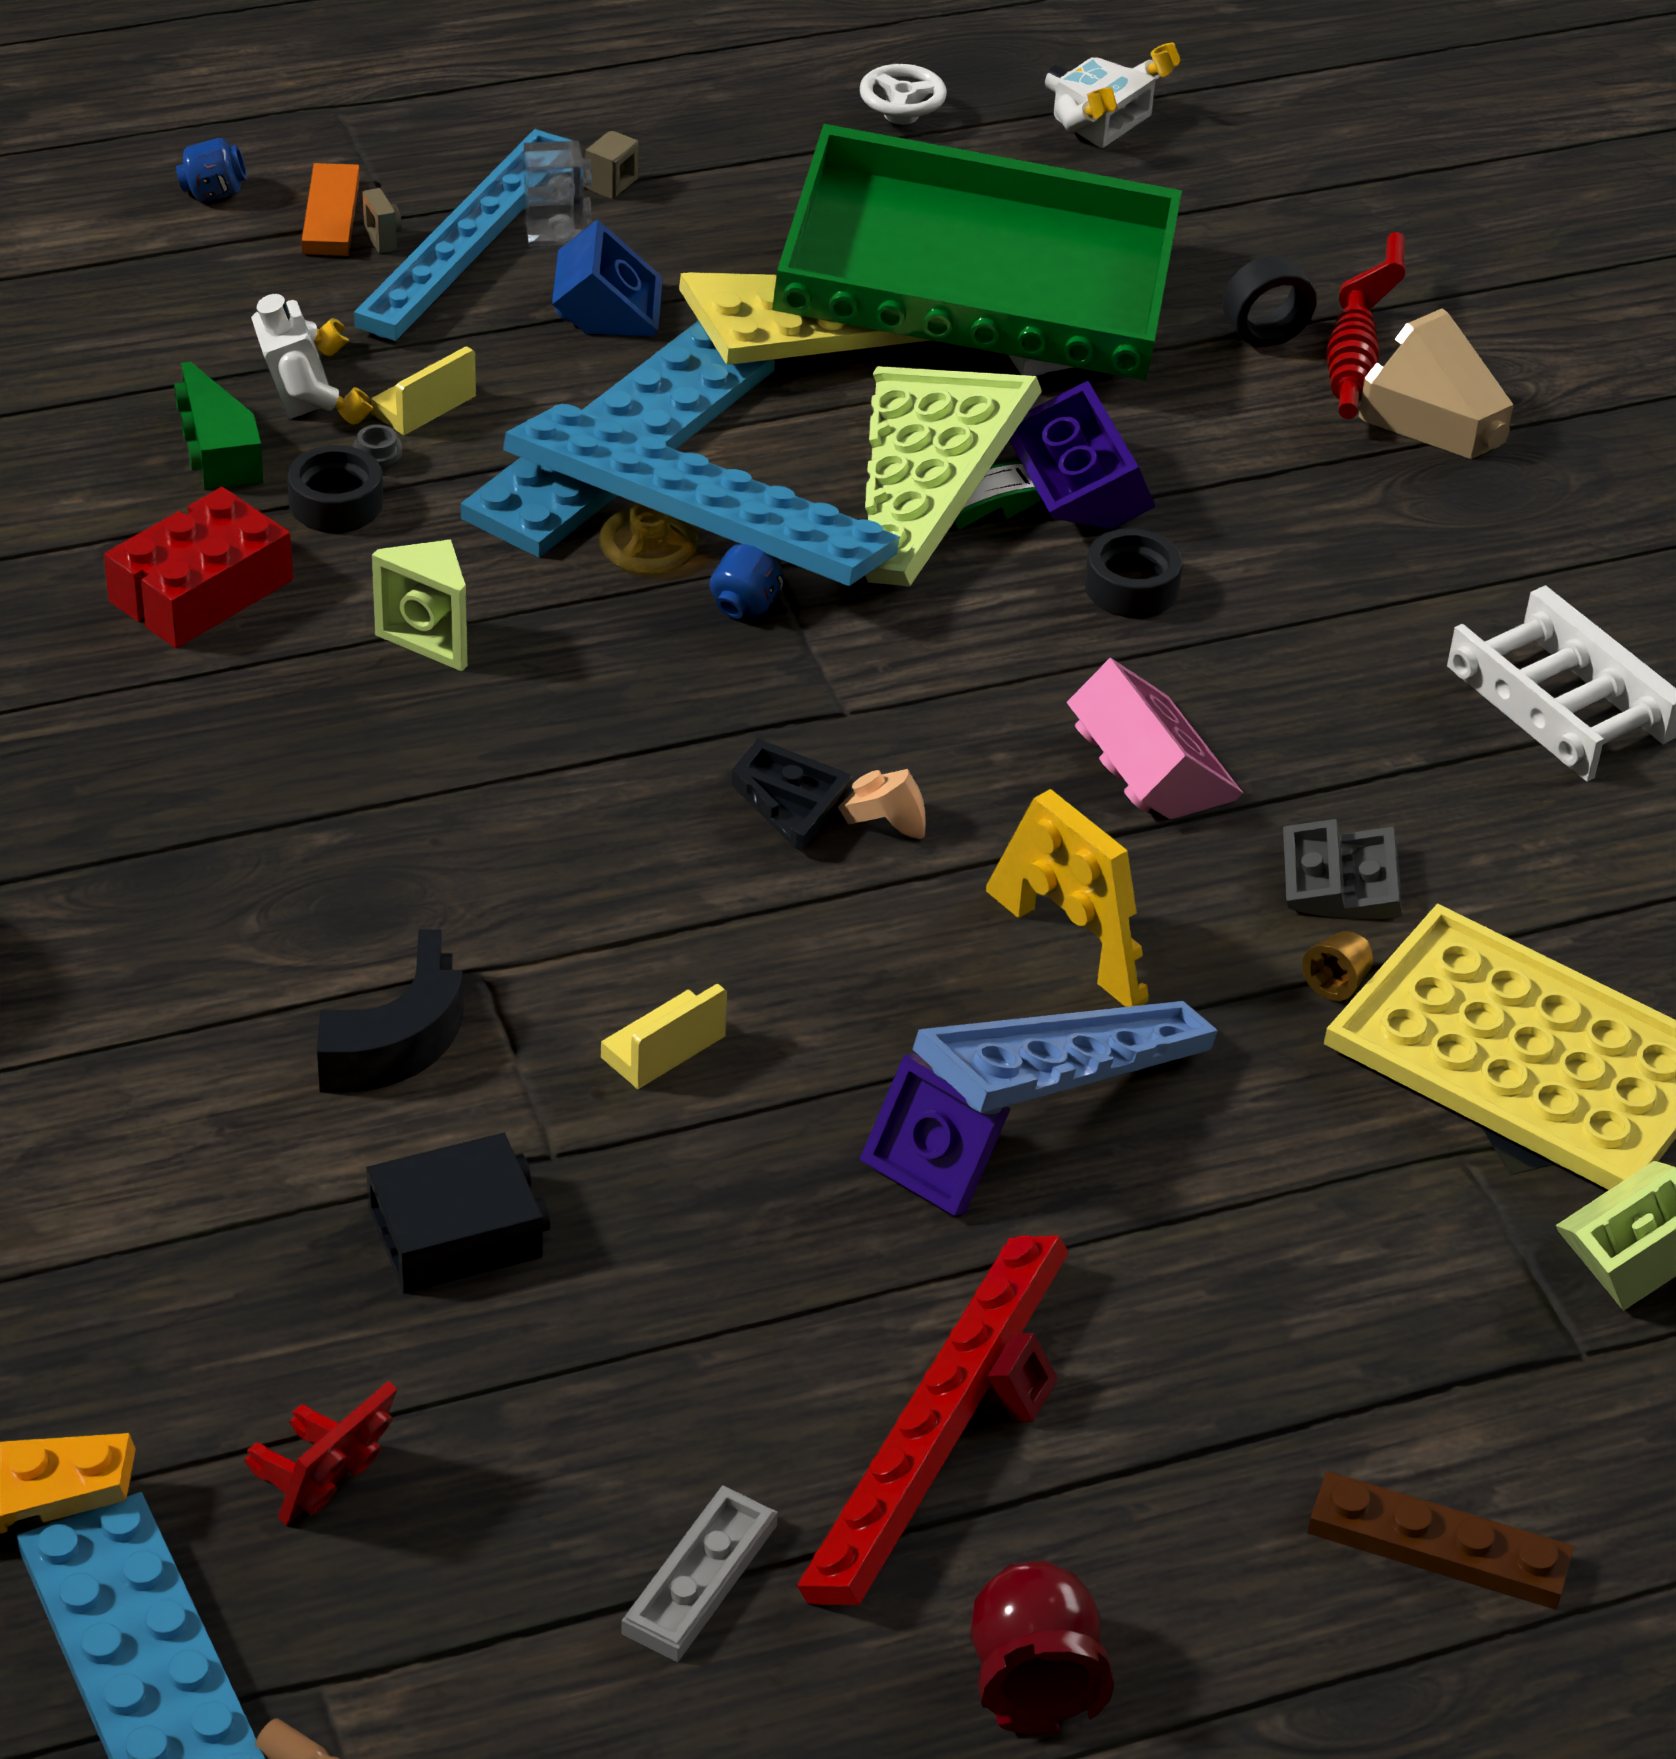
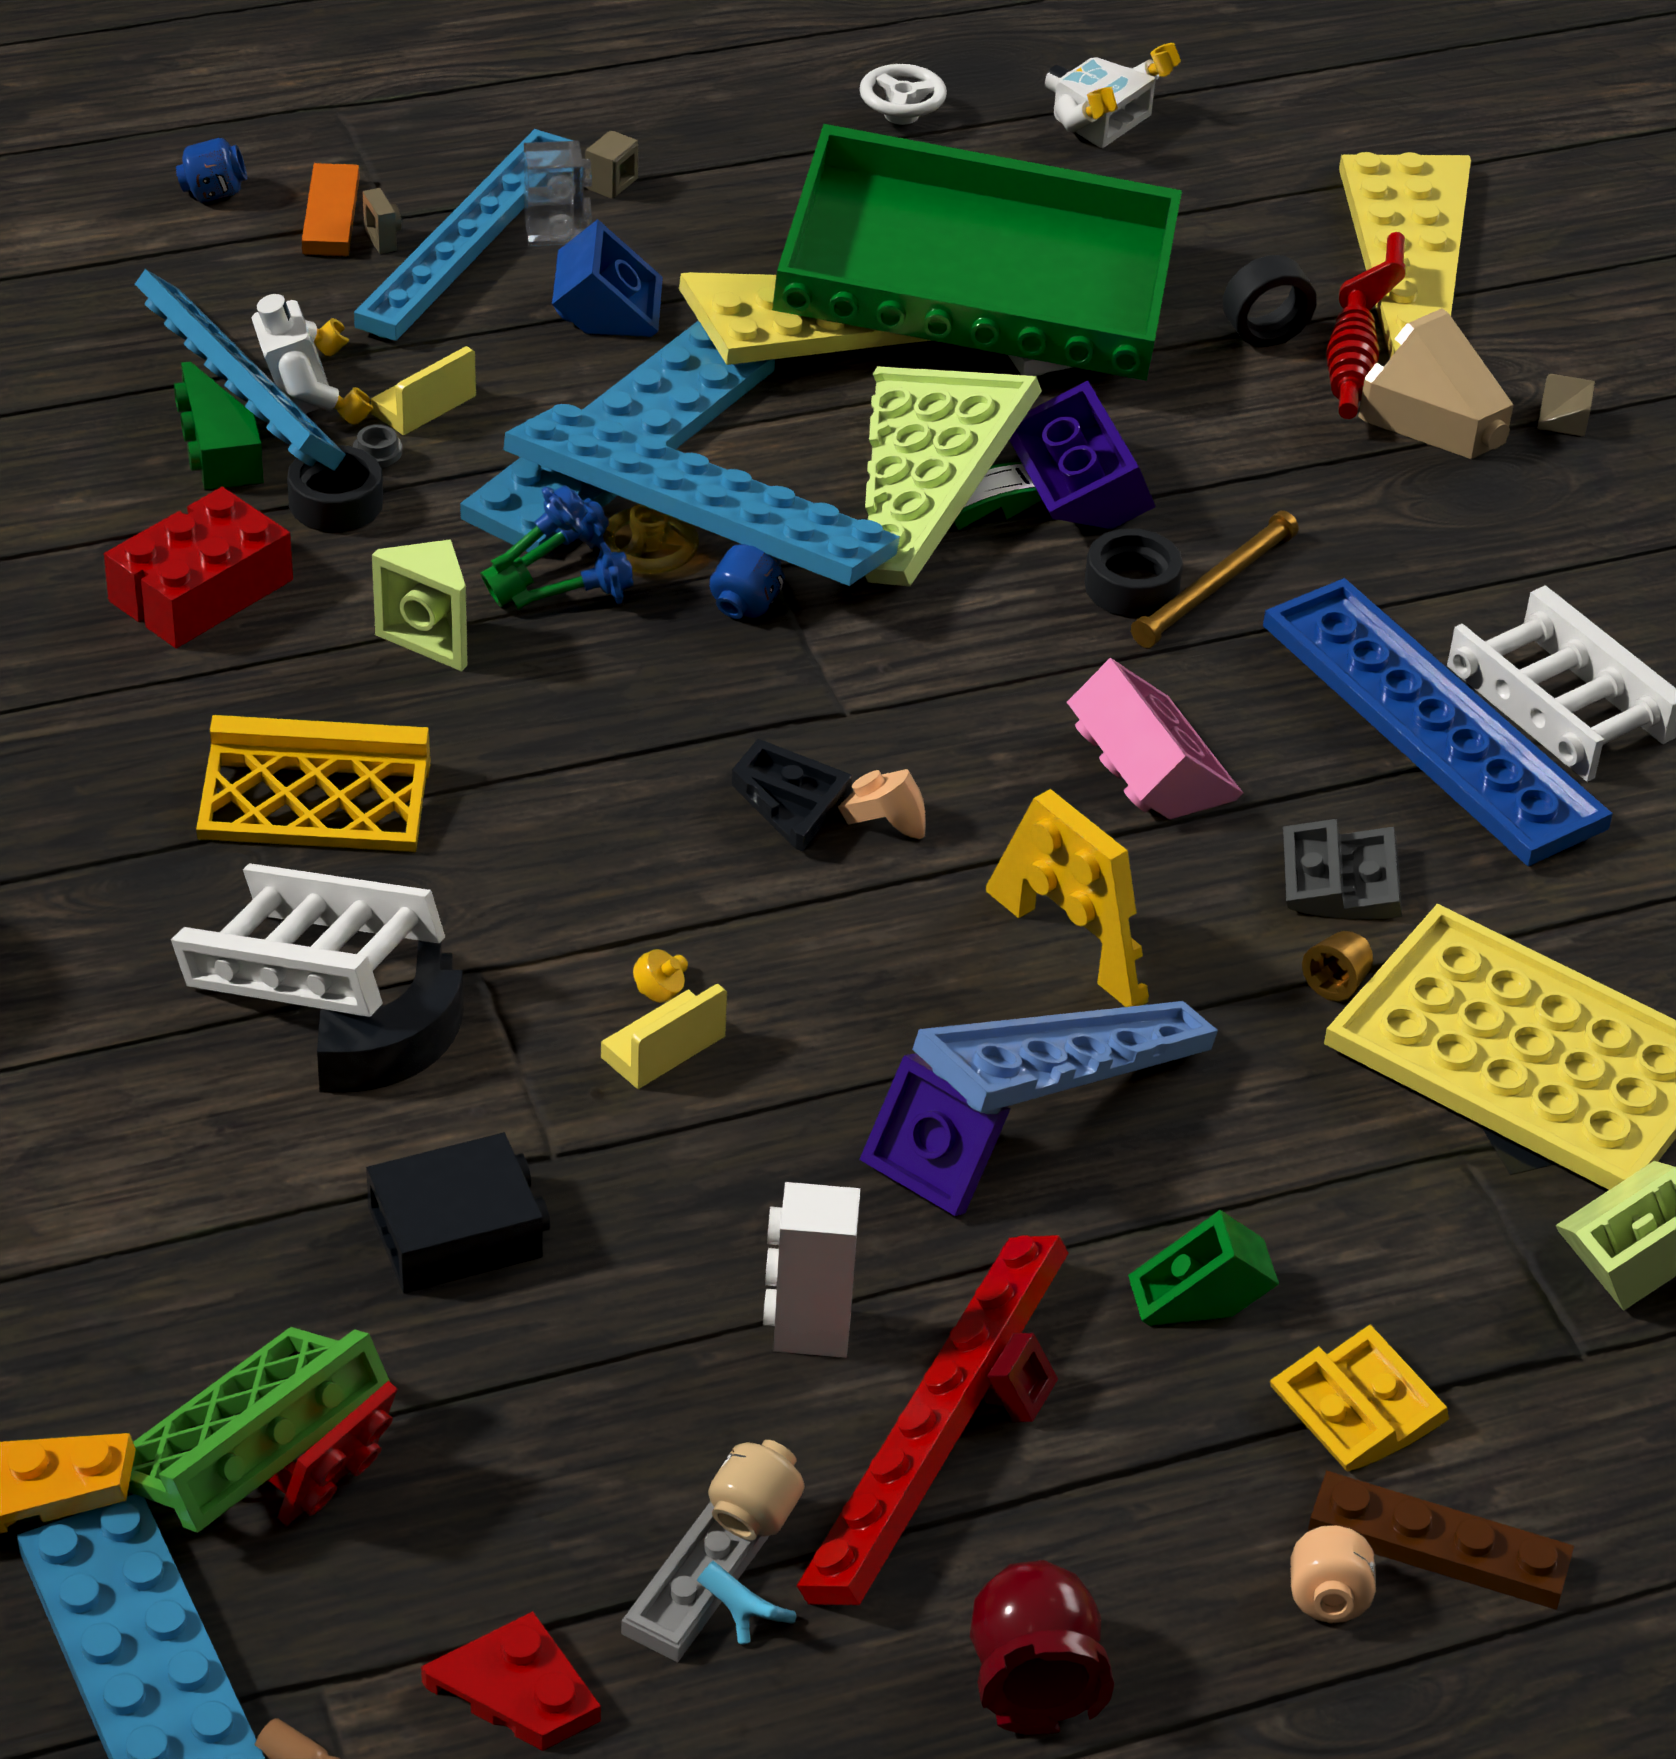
(241, 374): none -> dark azure plate
(271, 1431): none -> bright green fence
(304, 974): none -> white fence
(318, 751): none -> yellow fence
(518, 1682): none -> red wing
(572, 521): none -> plant
(660, 975): none -> yellow piece
(741, 1601): none -> medium azure bar
(756, 1489): none -> tan head
(812, 1269): none -> white brick
(1148, 630): none -> pearl gold bar
(1204, 1274): none -> green slope
(1333, 1567): none -> light nougat head
(1360, 1399): none -> yellow slope
(1427, 205): none -> light yellow wing
(1438, 722): none -> blue plate
(1566, 405): none -> dark tan slope

